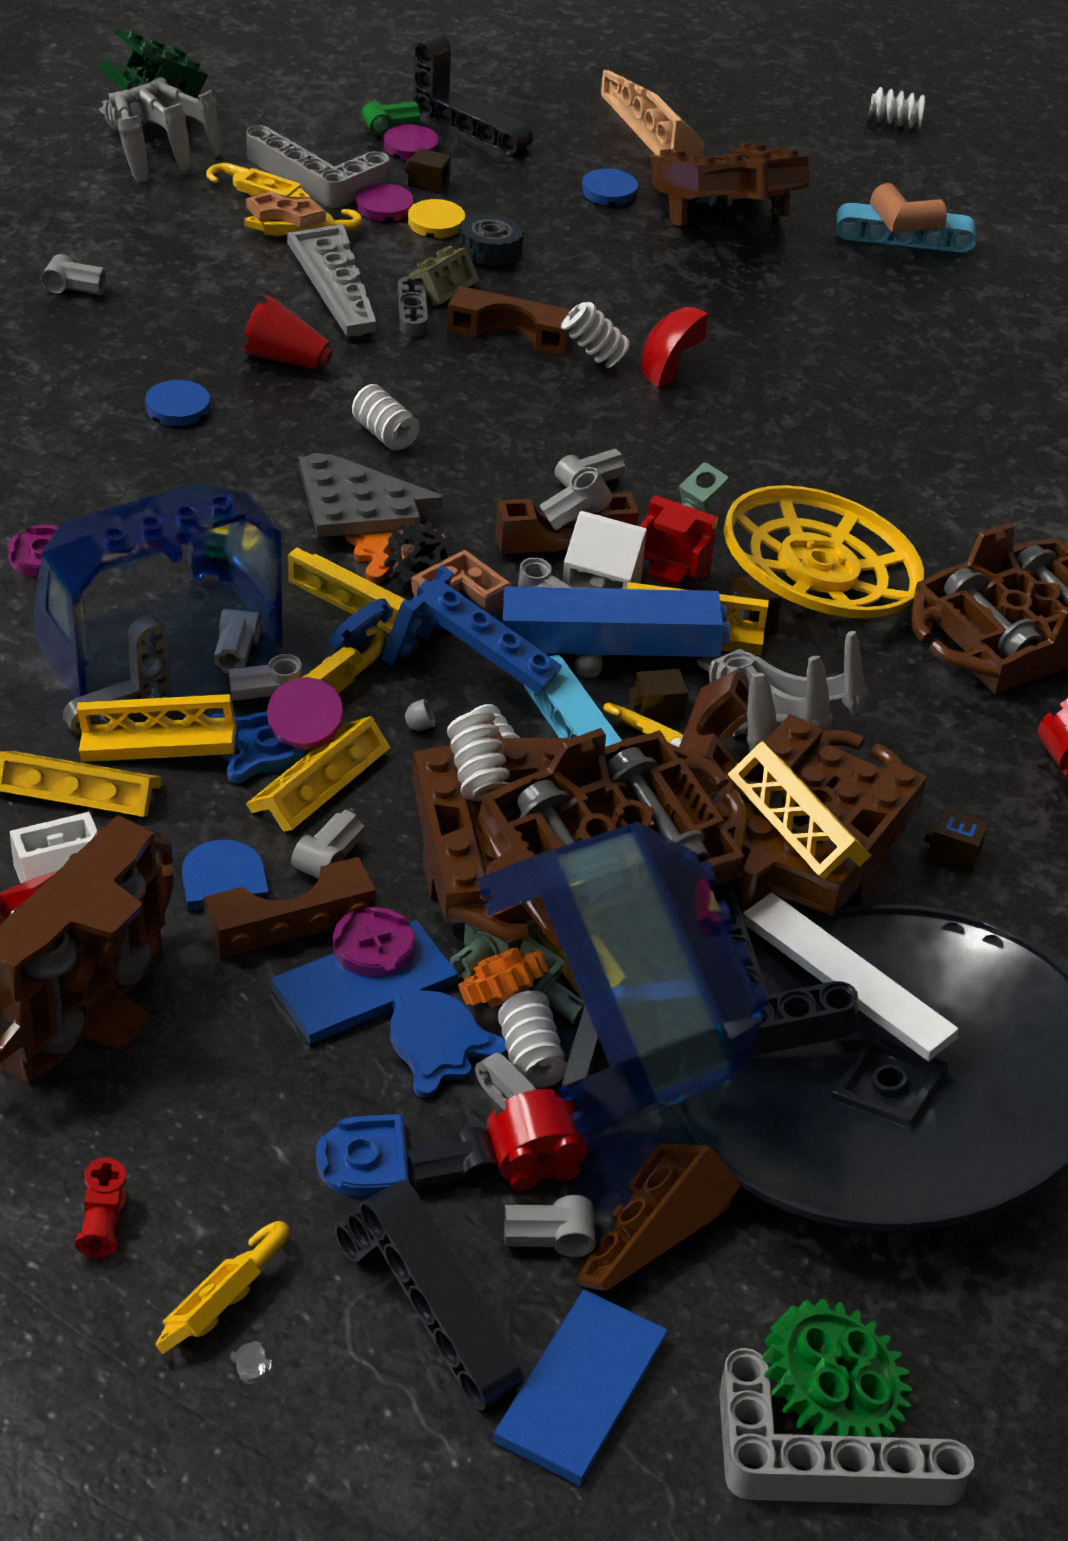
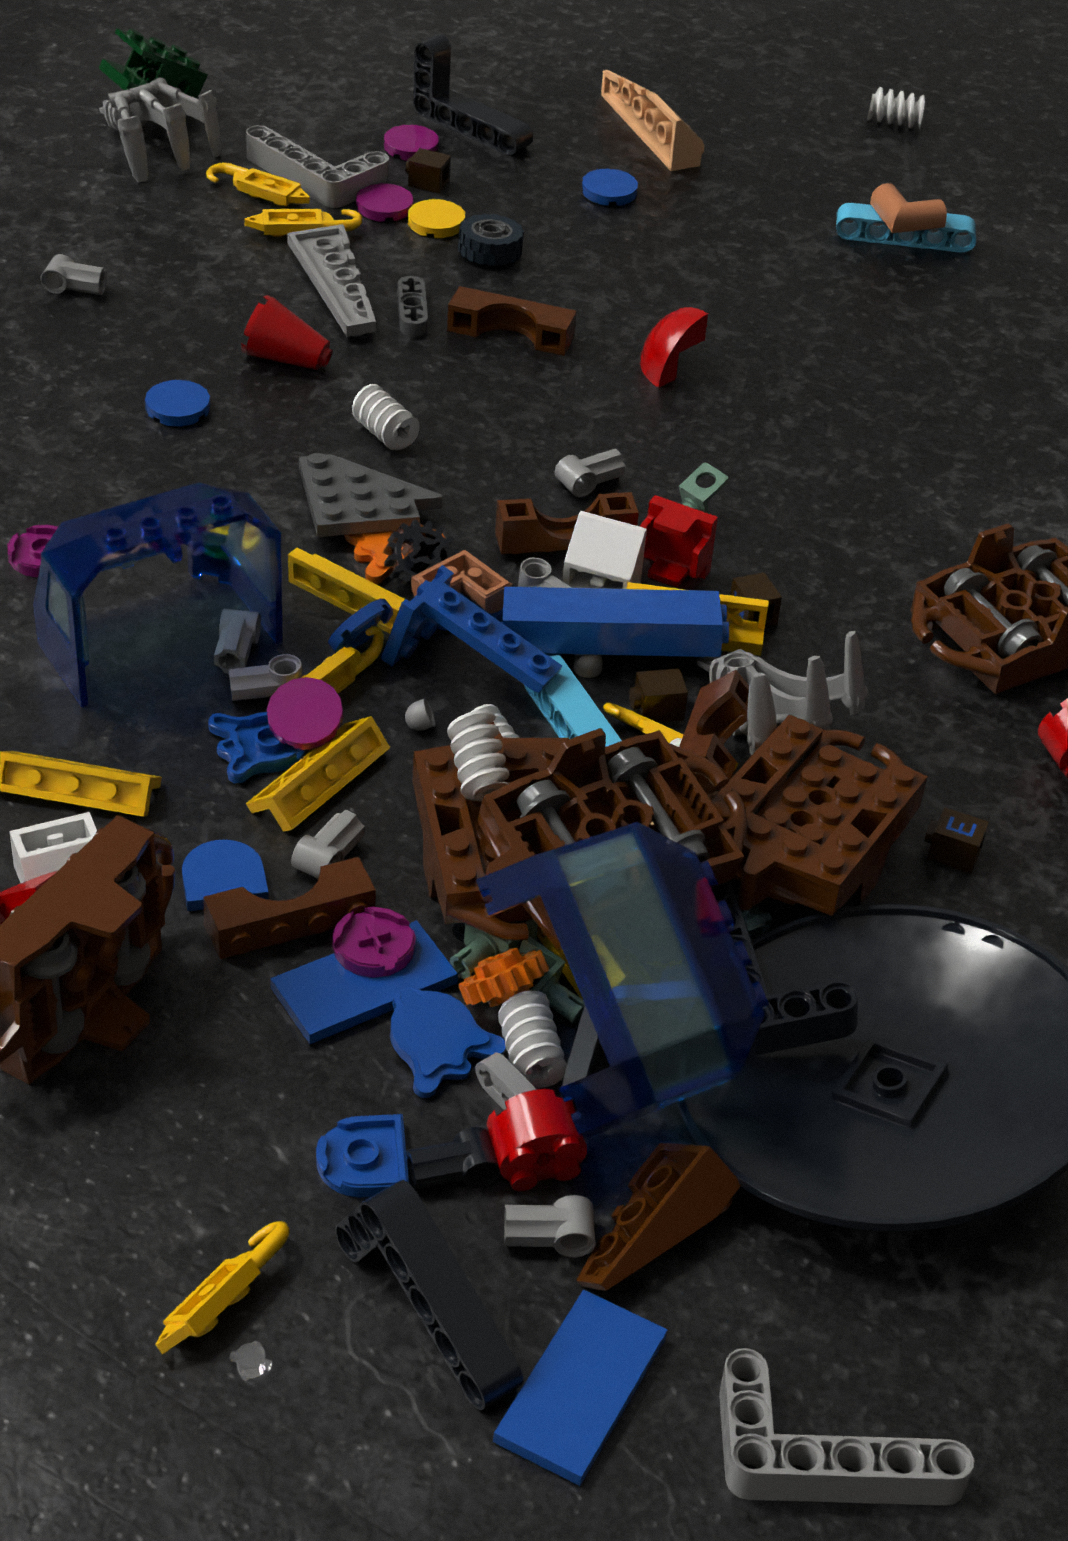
(102, 1205): red connector -> none
(138, 686): dark grey beam -> none
(158, 734): yellow fence -> none
(296, 211): nougat tile -> none
(390, 116): green piece -> none
(446, 273): olive bracket -> none
(585, 493): light grey piece -> none
(597, 333): white piece -> none
(744, 173): reddish brown piece -> none
(810, 805): yellow fence -> none
(820, 560): yellow dish -> none
(832, 961): white tile -> none
(836, 1372): green gear -> none

